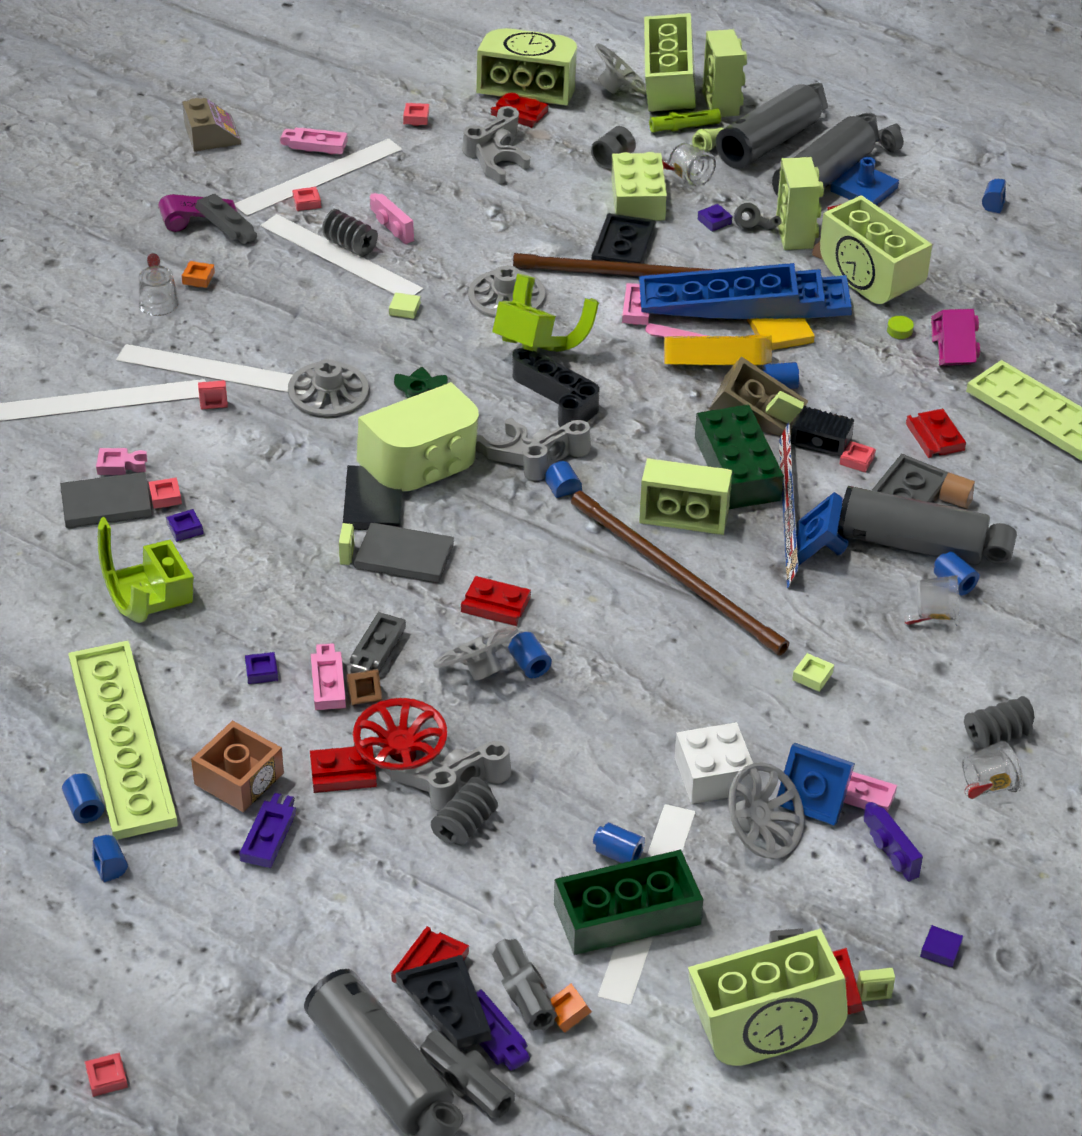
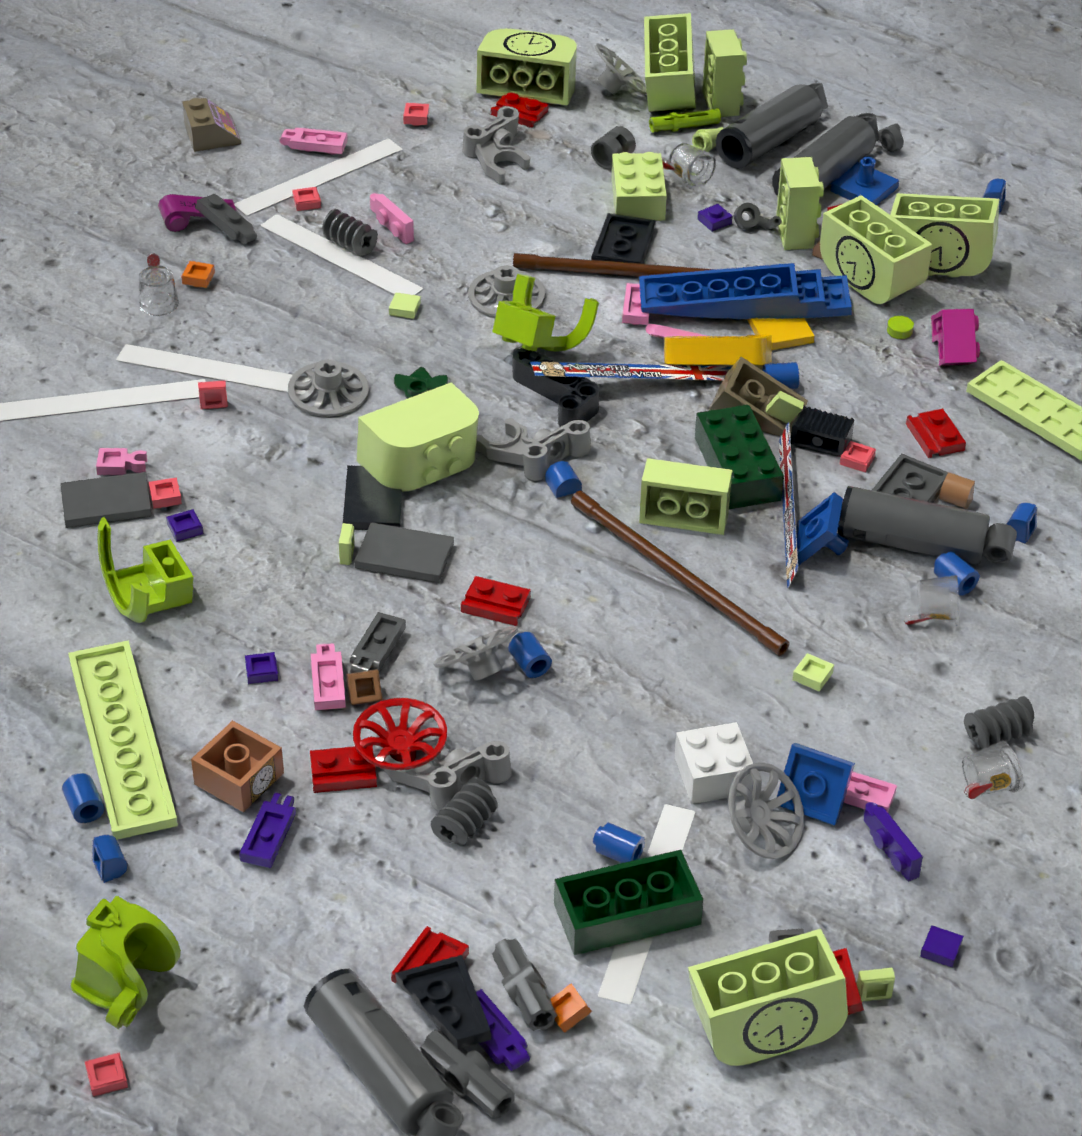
(111, 950): none -> lime animal
(644, 371): none -> sticker
(957, 227): none -> yellowish green brick
(1024, 521): none -> blue brick

